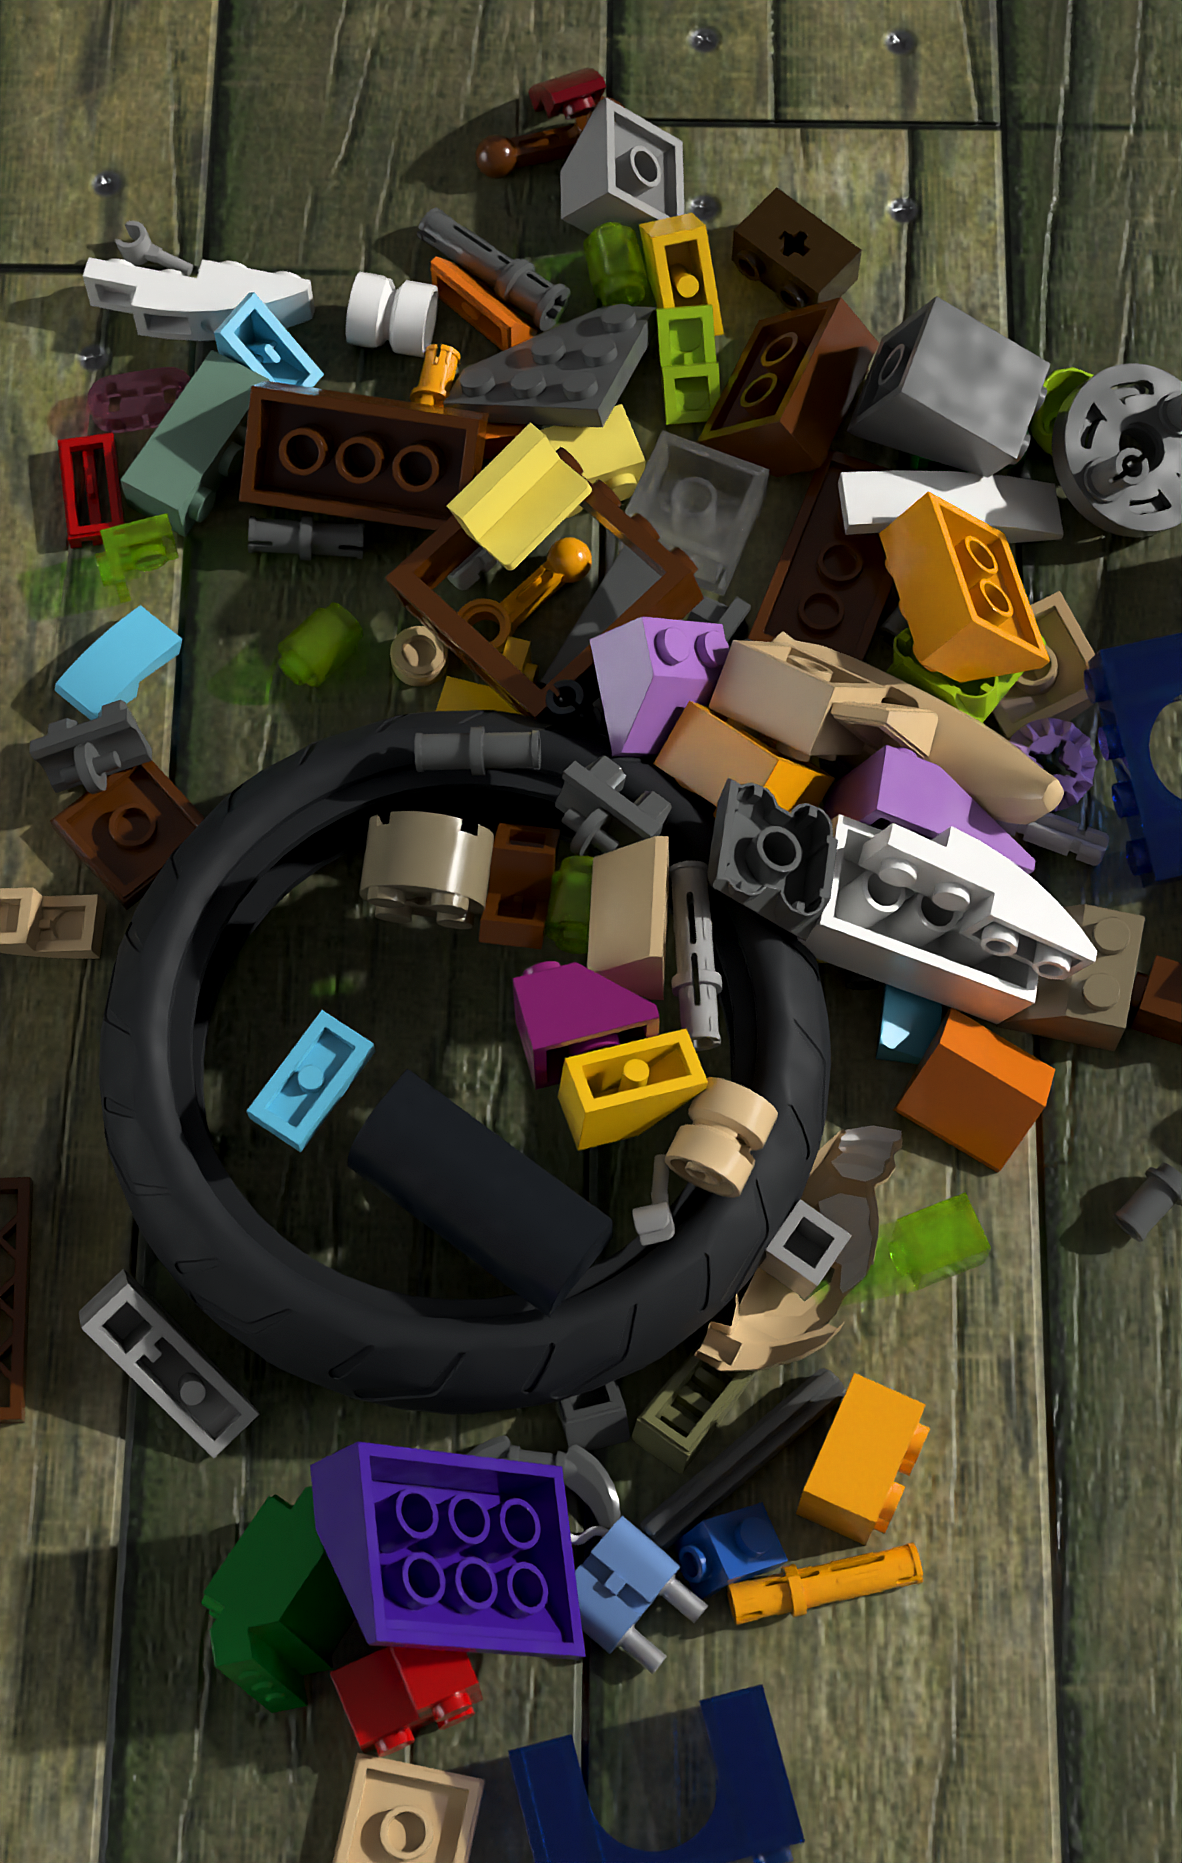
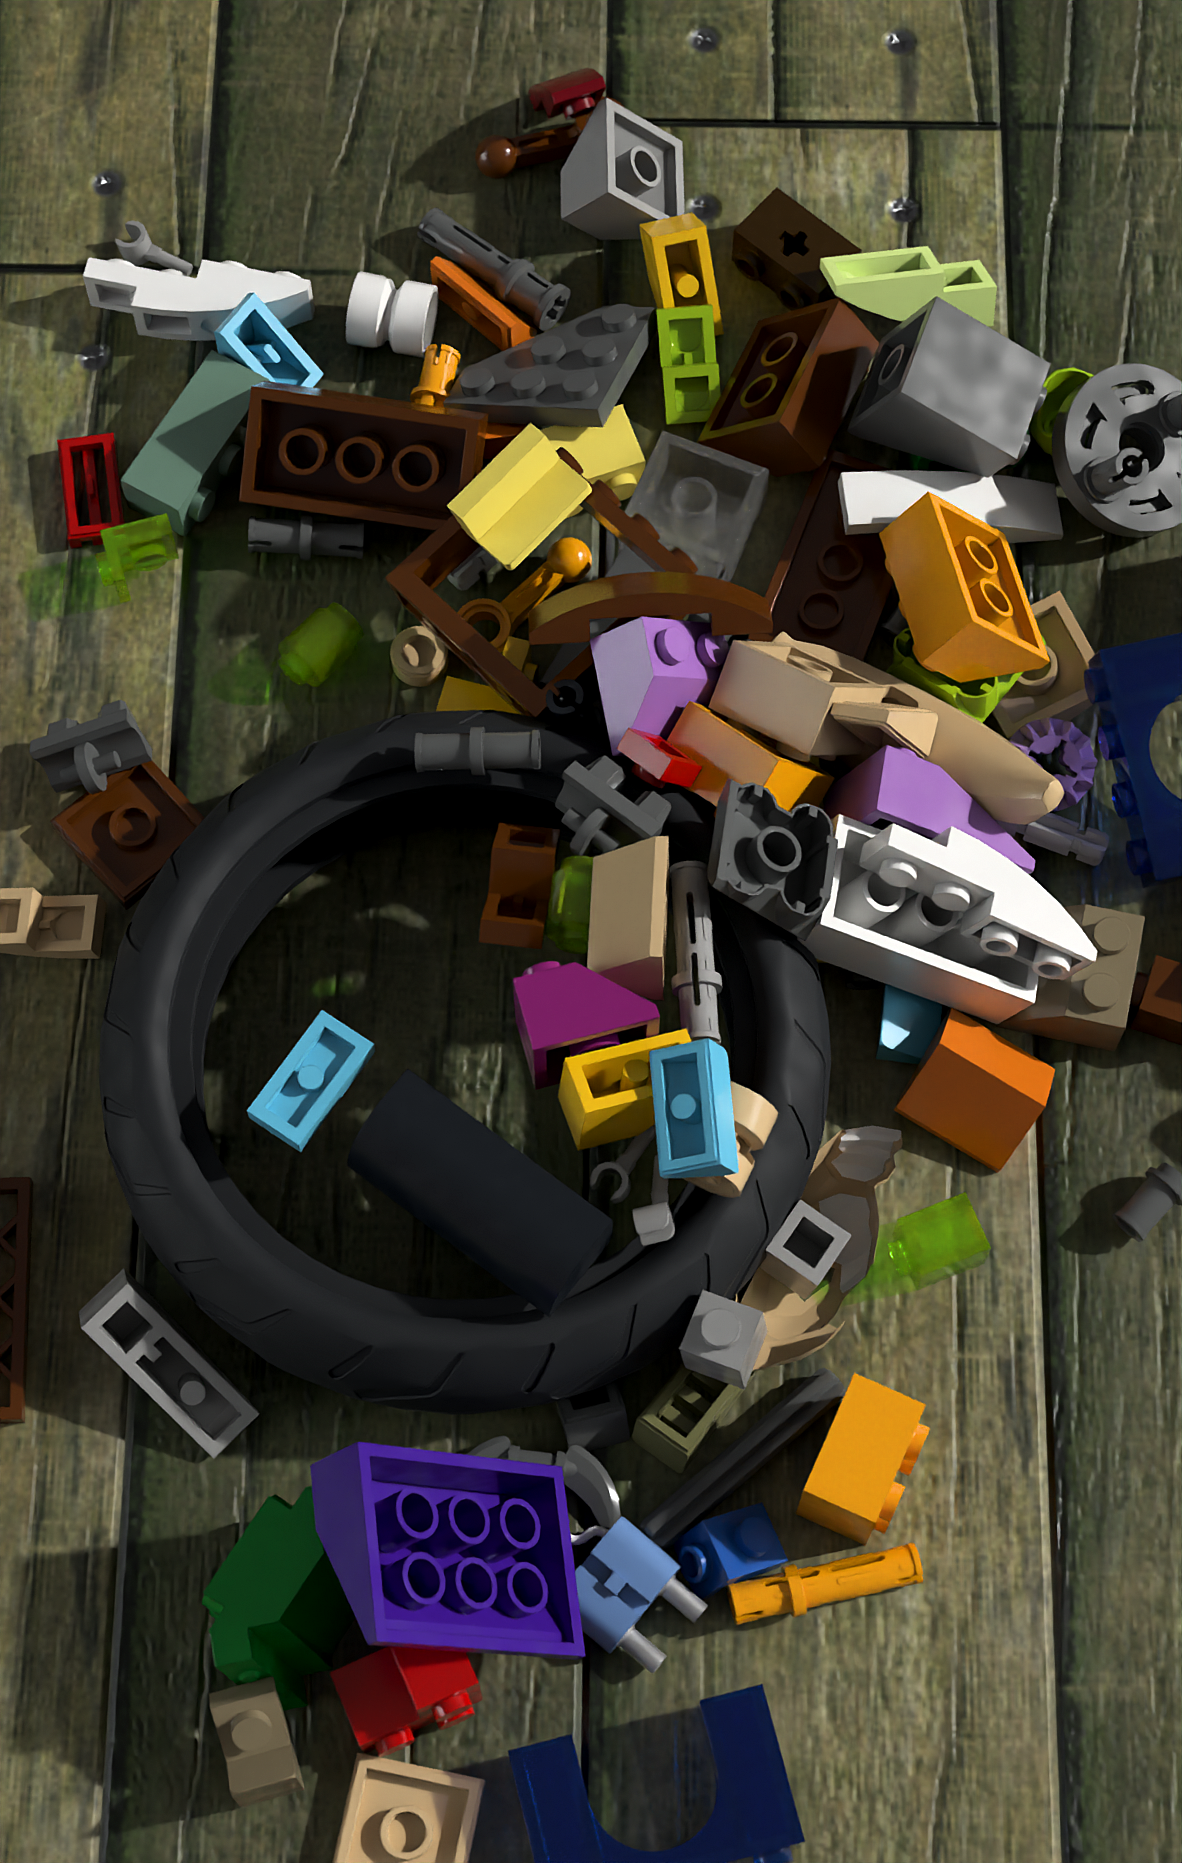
(118, 662): medium azure slope -> none
(140, 397): clear pink beam -> none
(255, 1742): none -> dark tan slope
(426, 869): dark tan brick -> none
(615, 264): clear neon green brick -> none
(623, 1165): none -> light grey hand
(640, 594): none -> reddish brown slope
(657, 759): none -> red plate
(693, 1110): none -> medium azure slope
(723, 1339): none -> light grey brick
(908, 278): none -> yellowish green slope

